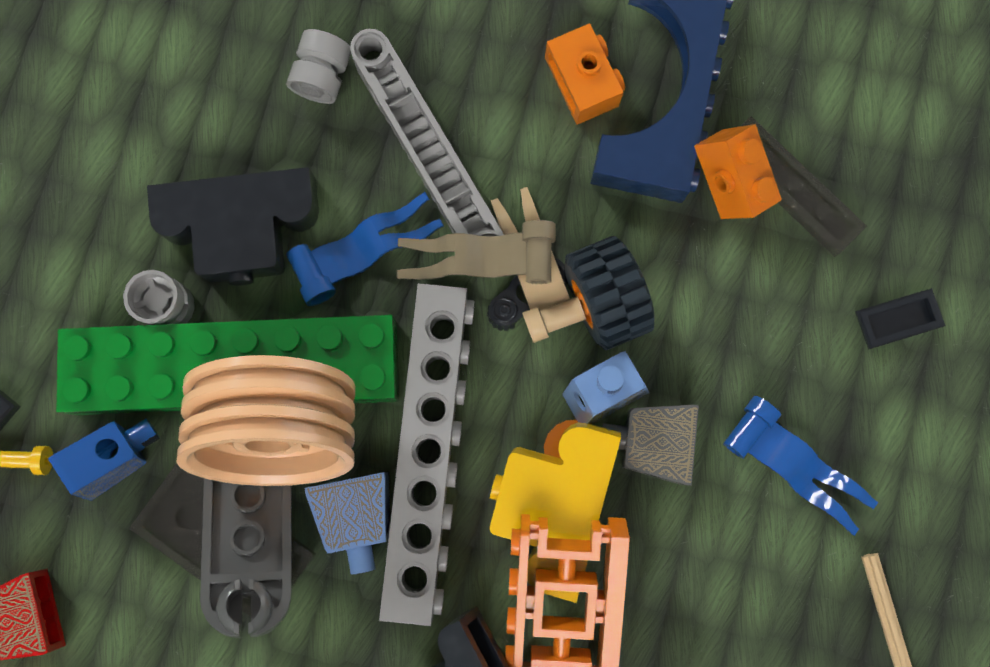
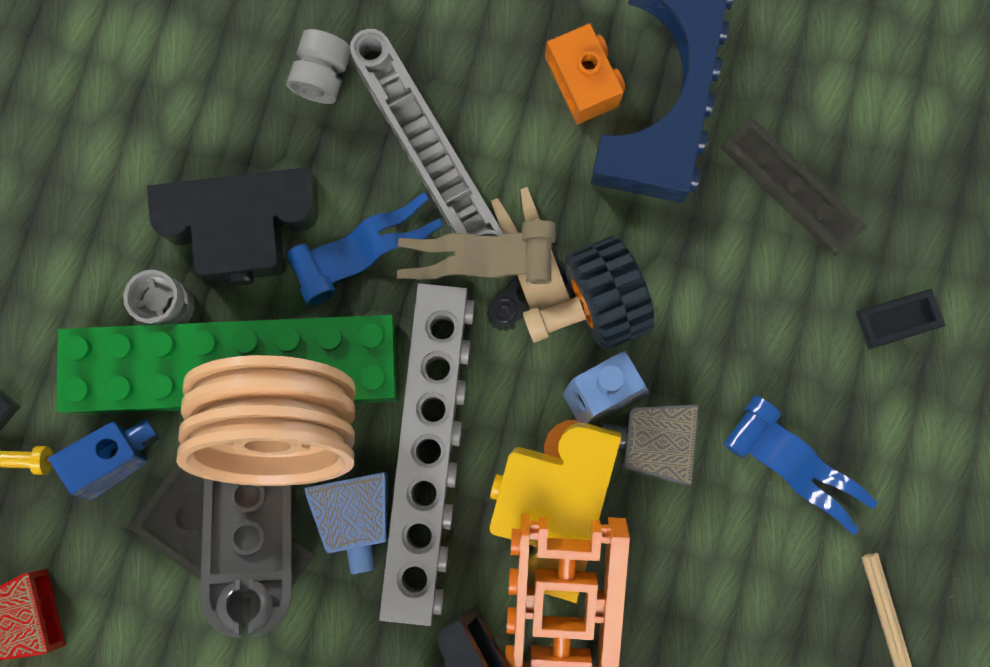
(738, 172): orange brick -> none

